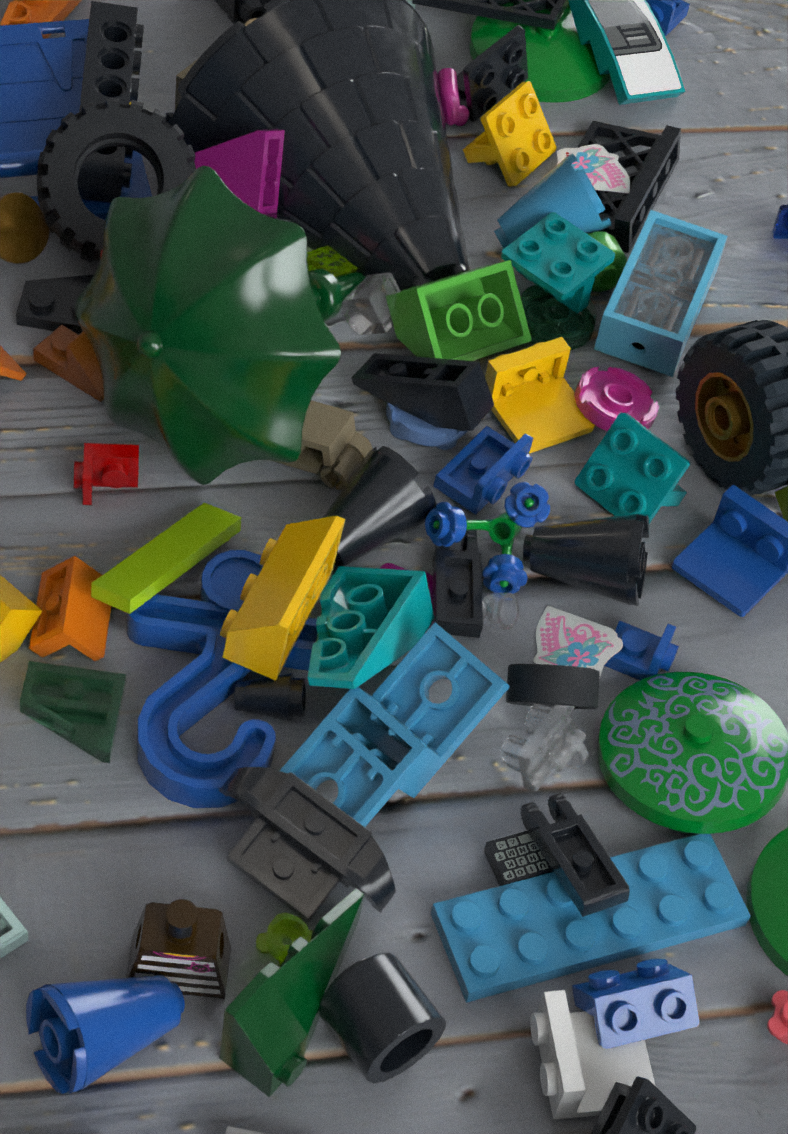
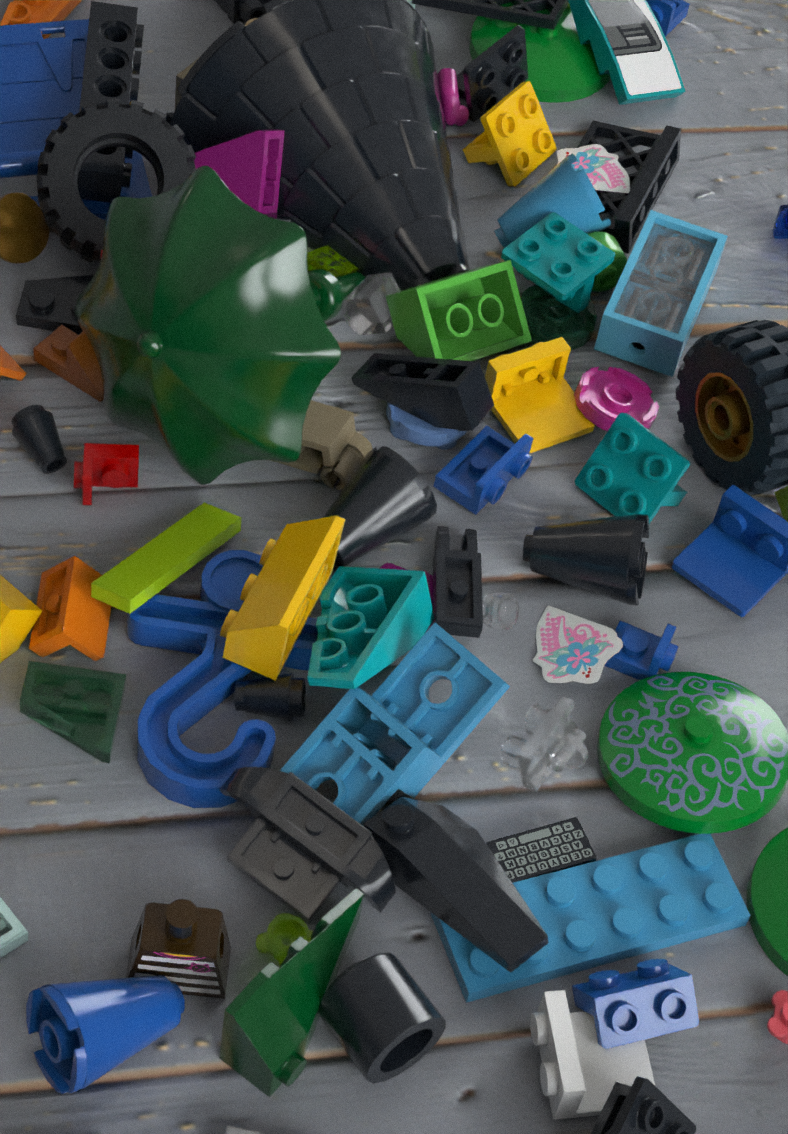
(39, 436): none -> black cone
(457, 879): none -> black wedge
(523, 509): blue plant -> none
(553, 685): black tyre -> none
(575, 856): black hinge -> none

